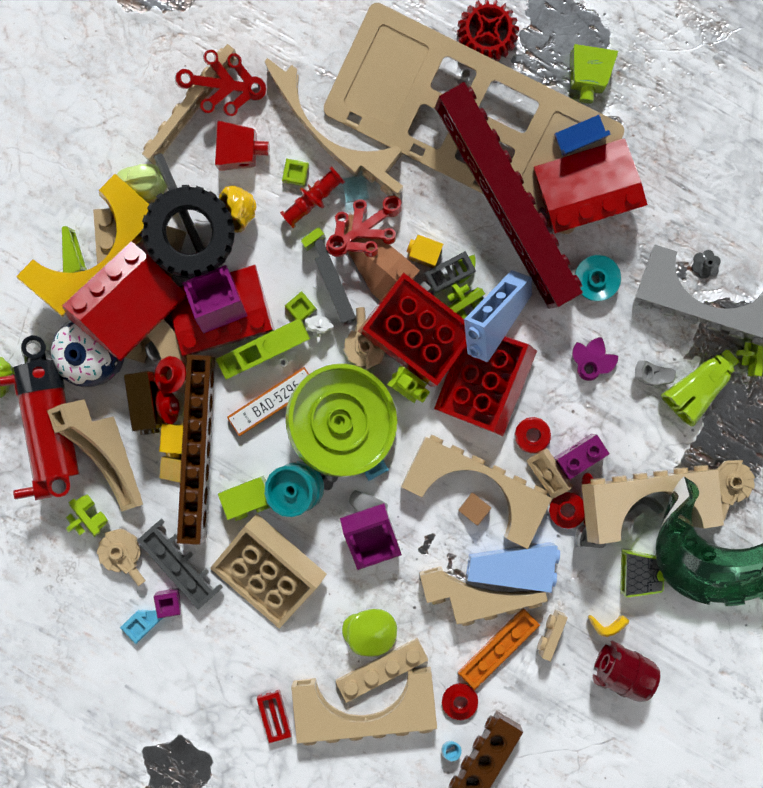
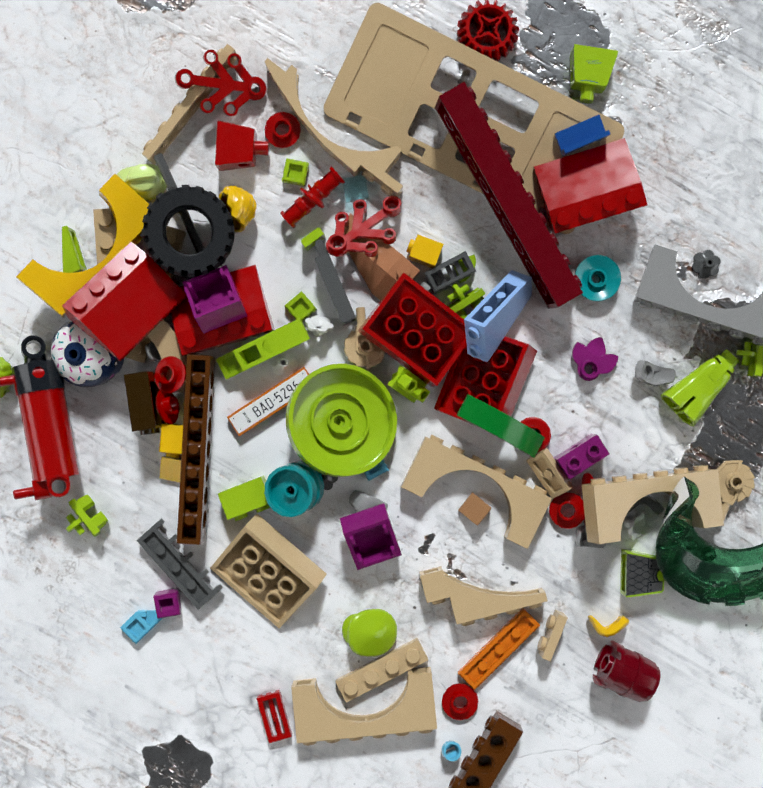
(102, 444): tan arch -> none
(120, 553): tan piece -> none
(288, 139): none -> red piece
(500, 425): none -> green slope
(516, 567): light blue slope -> none

